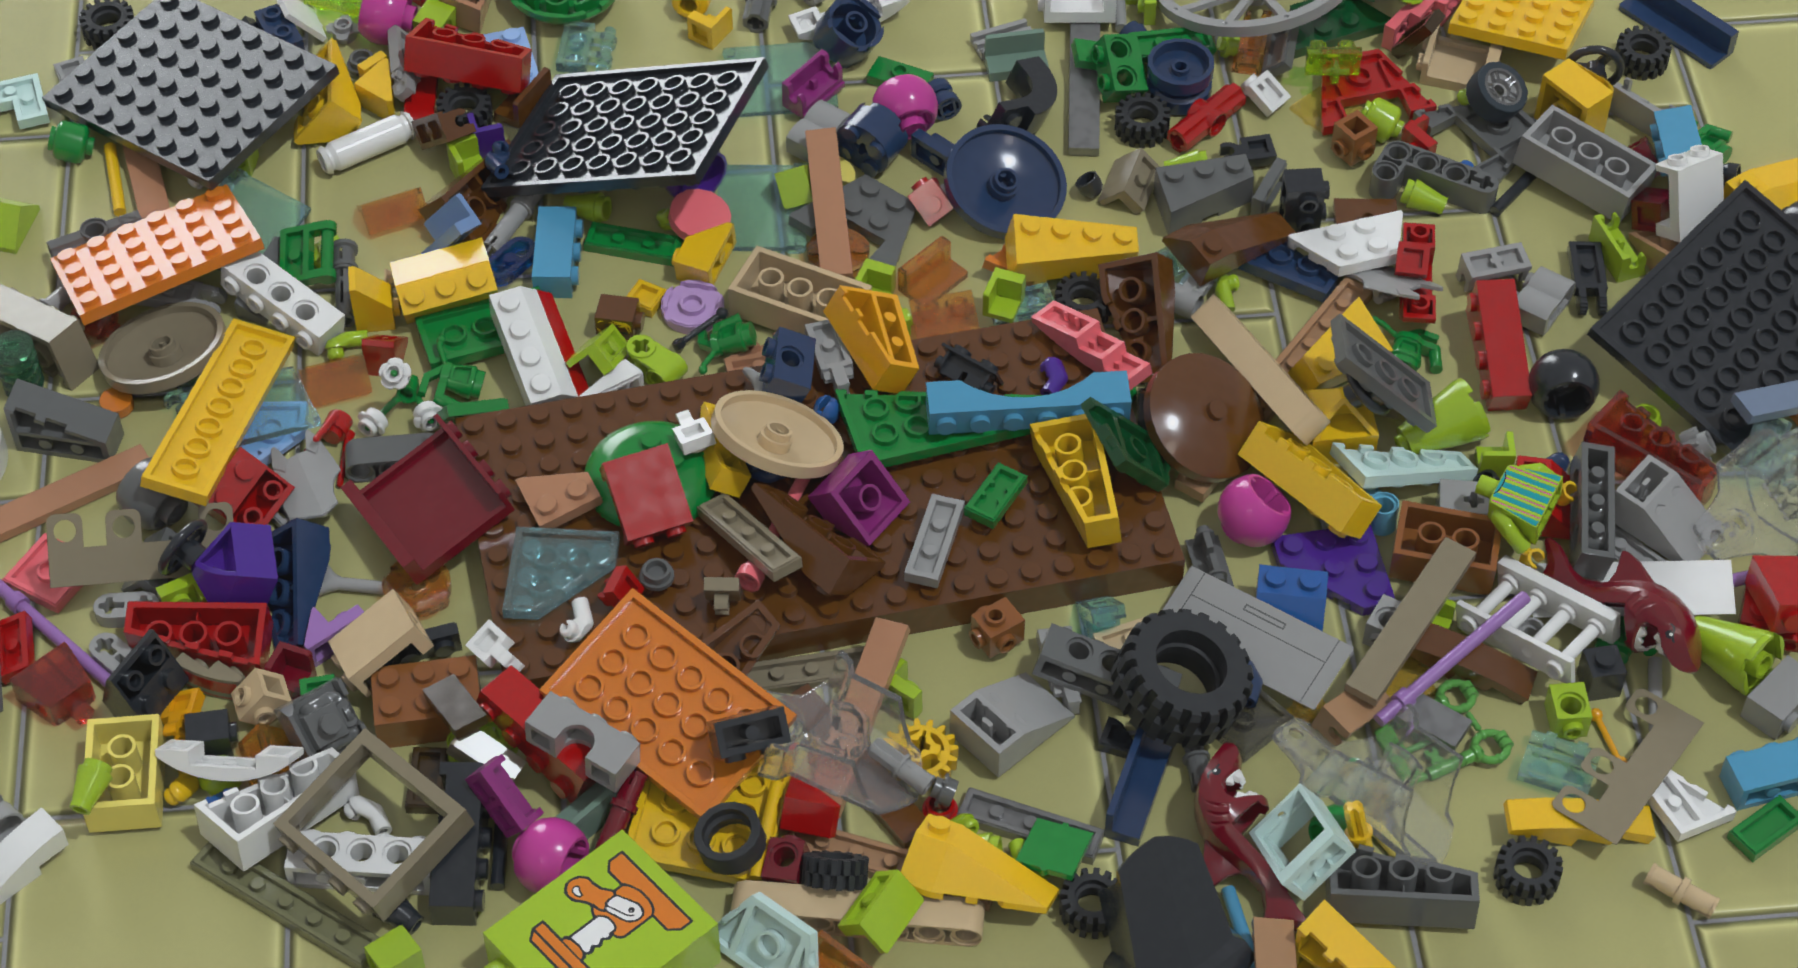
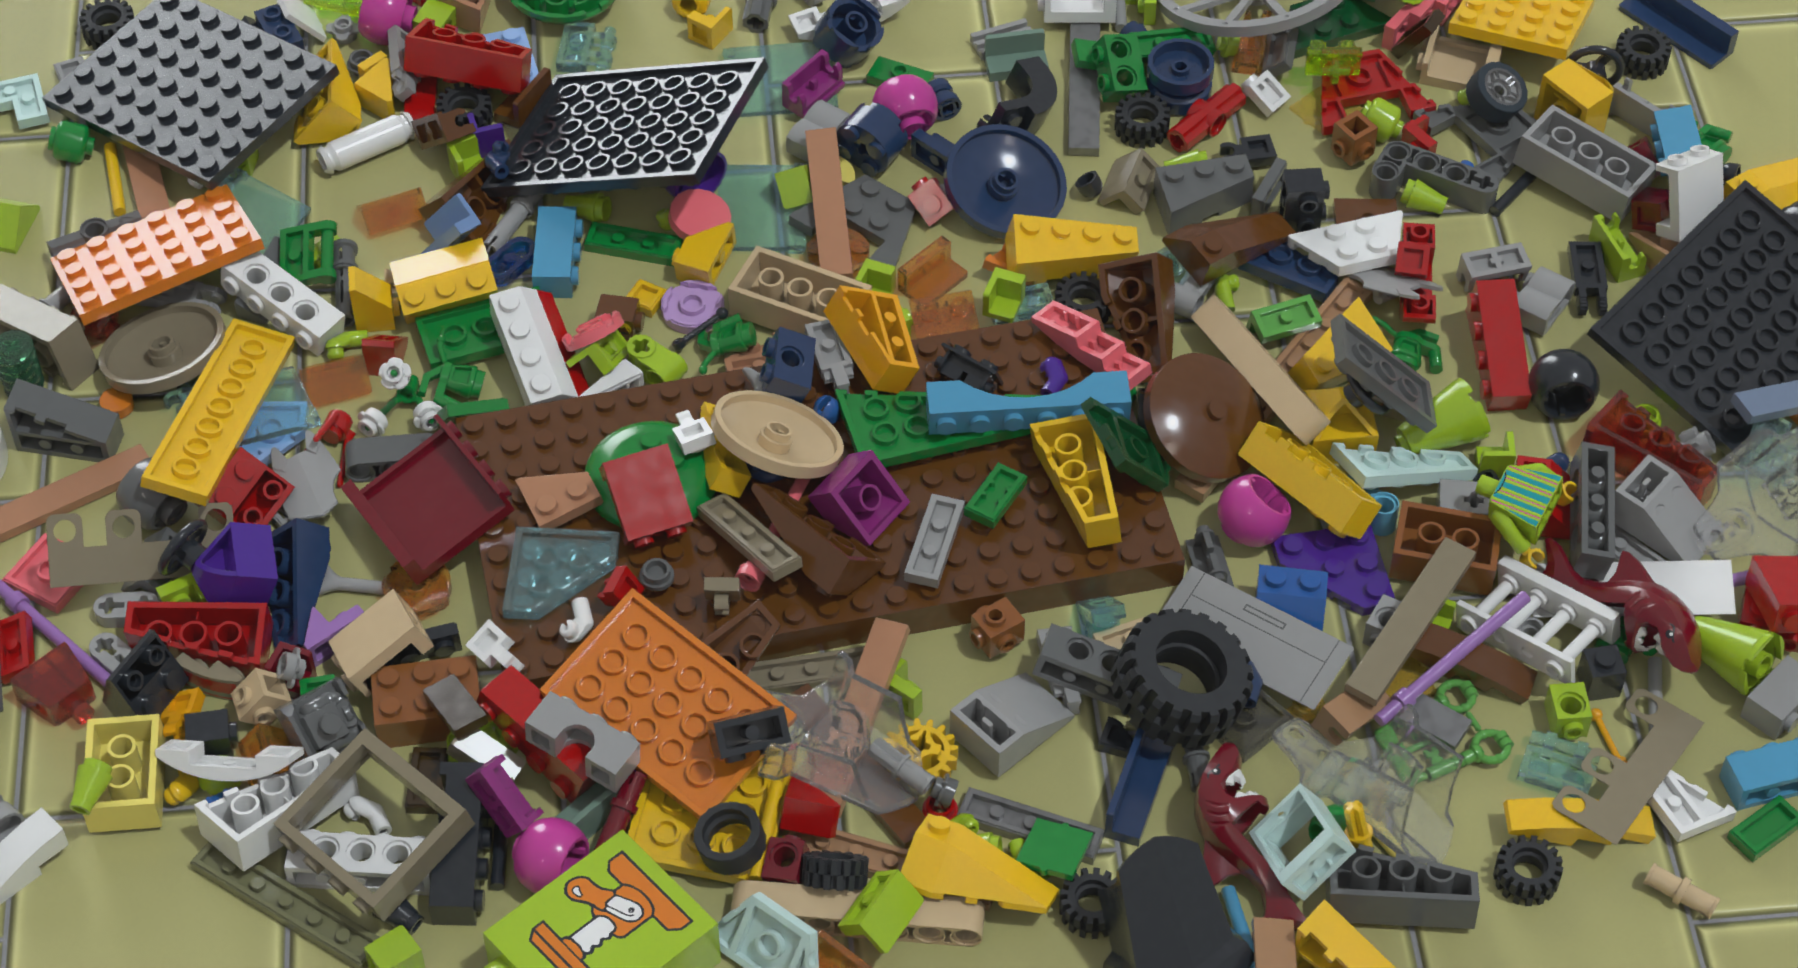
(291, 667): none -> light grey plate
(593, 330): none -> coral tile
(1284, 319): none -> bright green panel

